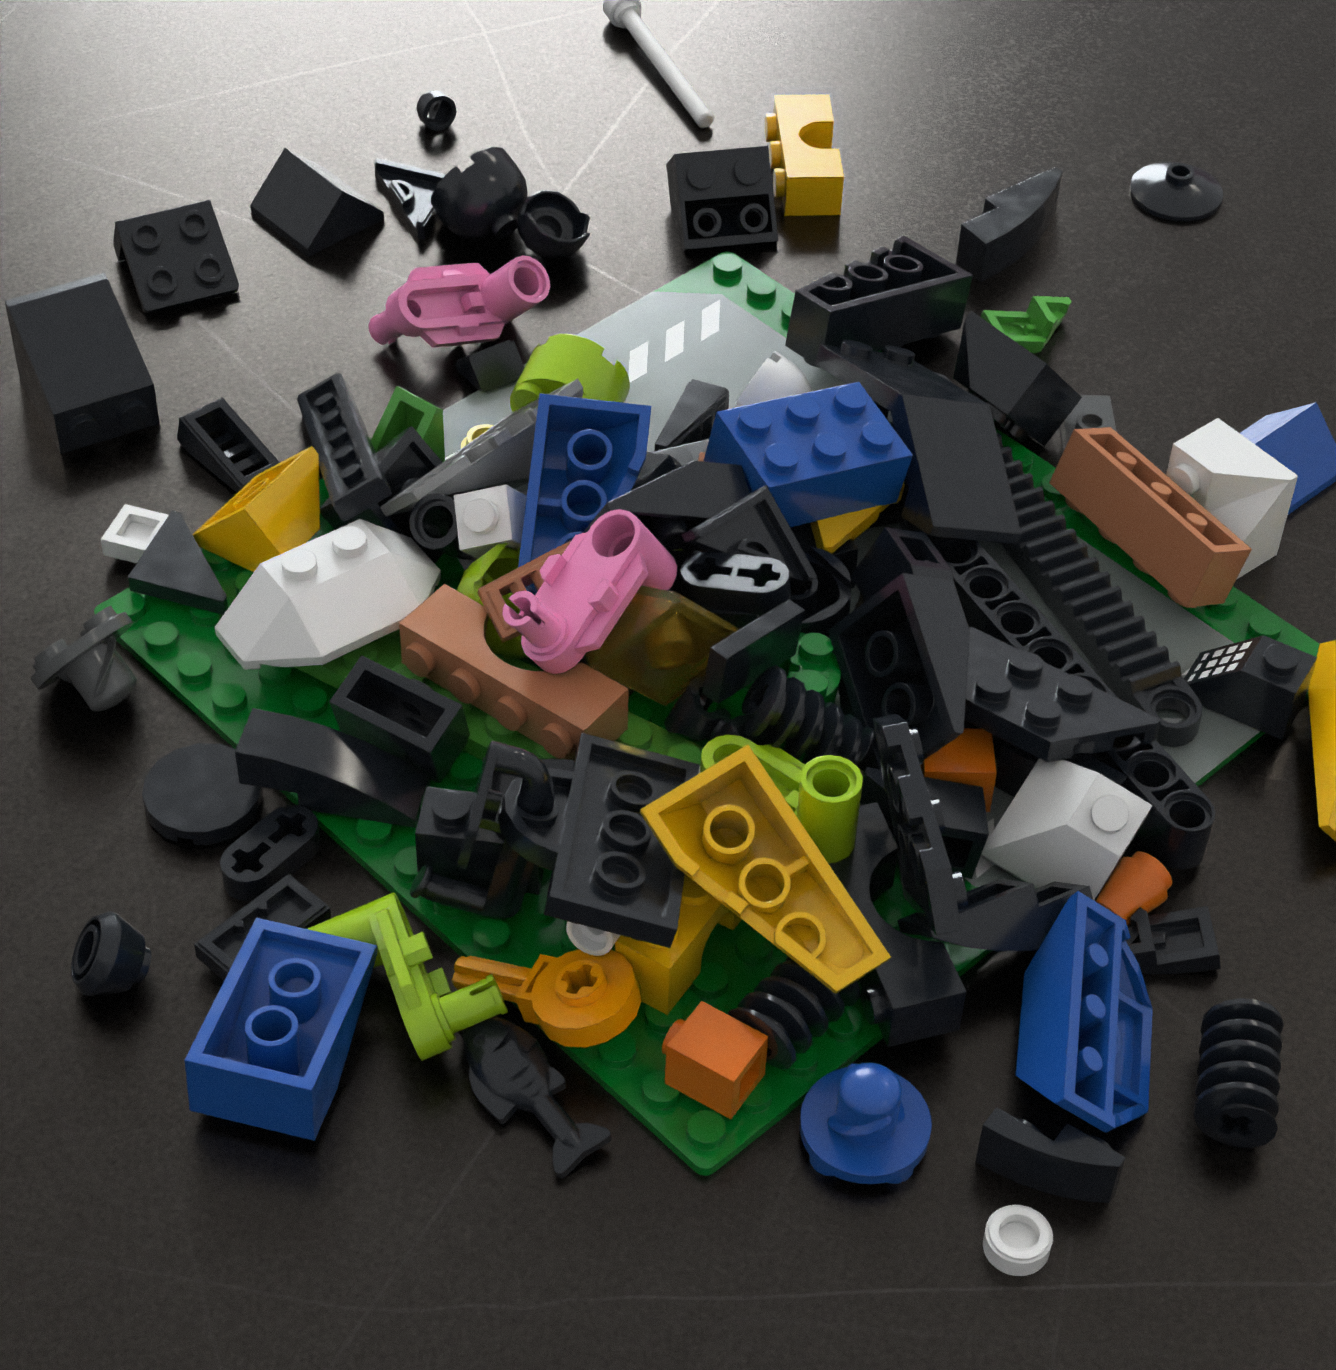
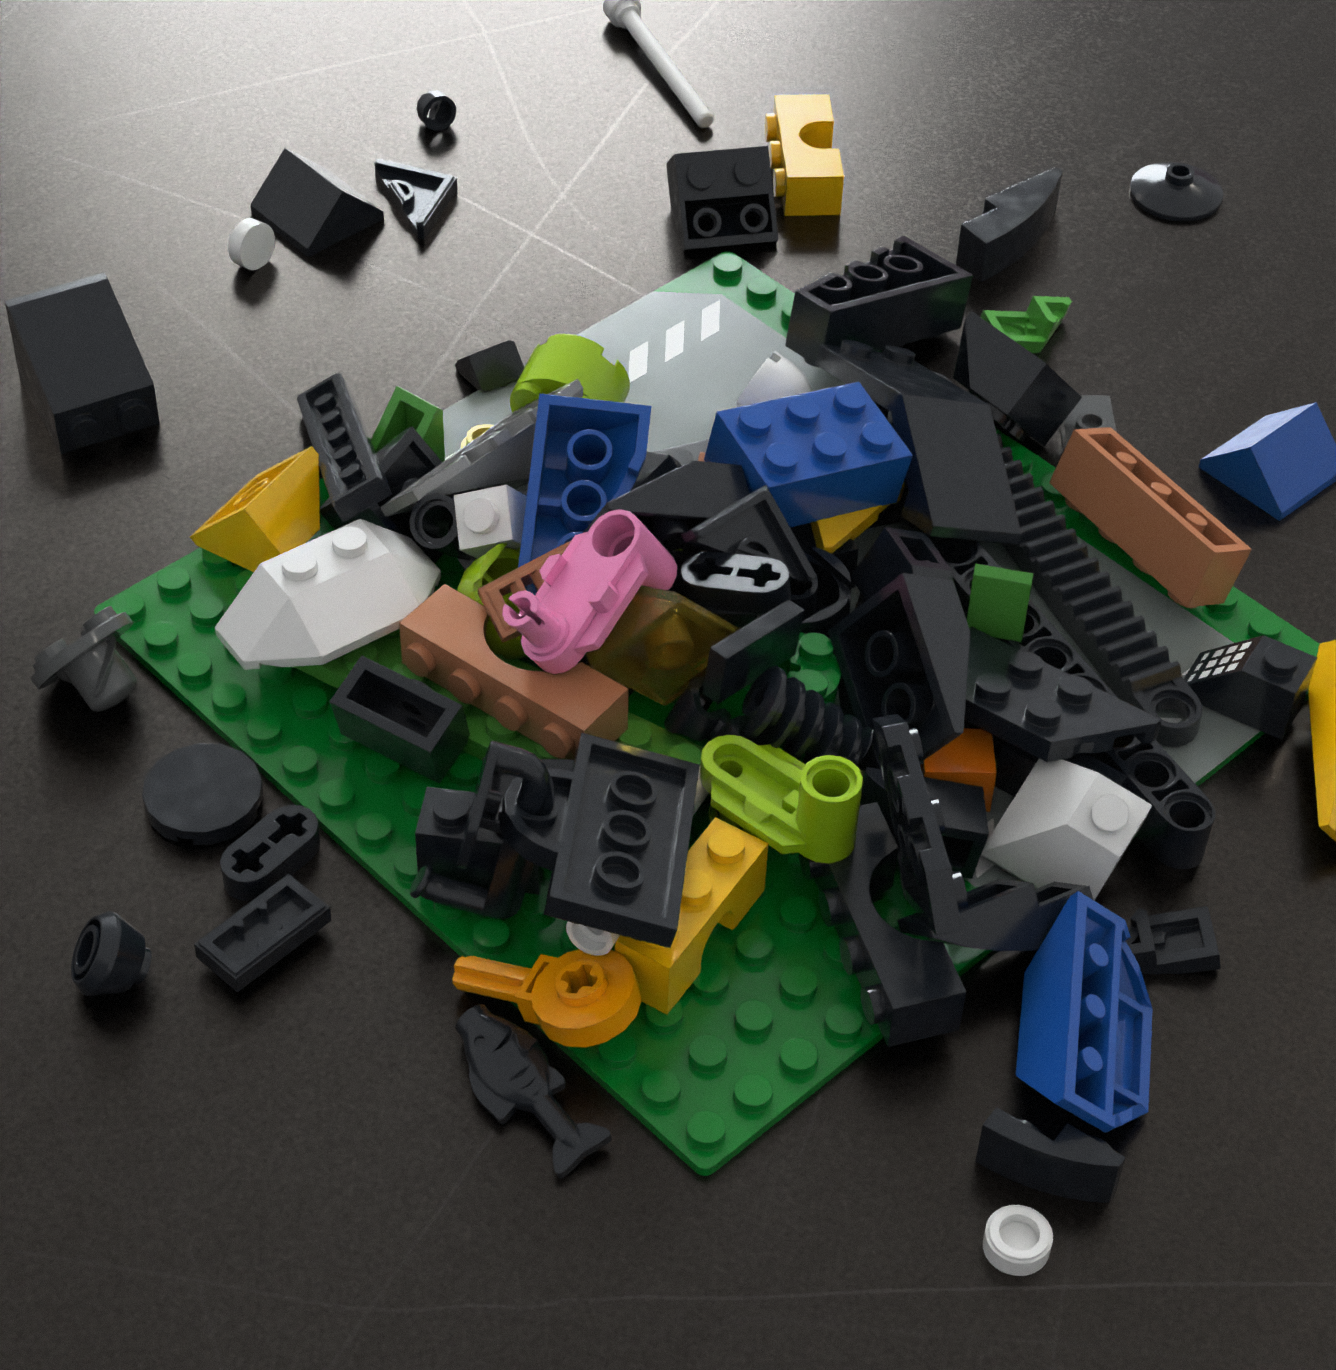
(131, 533): white plate -> none
(176, 256): black bracket -> none
(177, 569): black tile -> none
(220, 418): black slope -> none
(251, 244): none -> white tile
(280, 1029): blue slope -> none
(329, 769): black slope -> none
(423, 998): lime piece -> none
(460, 302): bright pink piece -> none
(482, 198): black cylinder -> none
(552, 225): black hair -> none
(693, 415): black slope -> none
(714, 1059): orange brick -> none
(756, 858): yellow wedge -> none
(792, 1010): black piece -> none
(865, 1125): blue plate -> none
(999, 601): none -> bright green slope
(1134, 884): orange cone -> none
(1236, 485): white slope -> none
(1239, 1073): black piece -> none

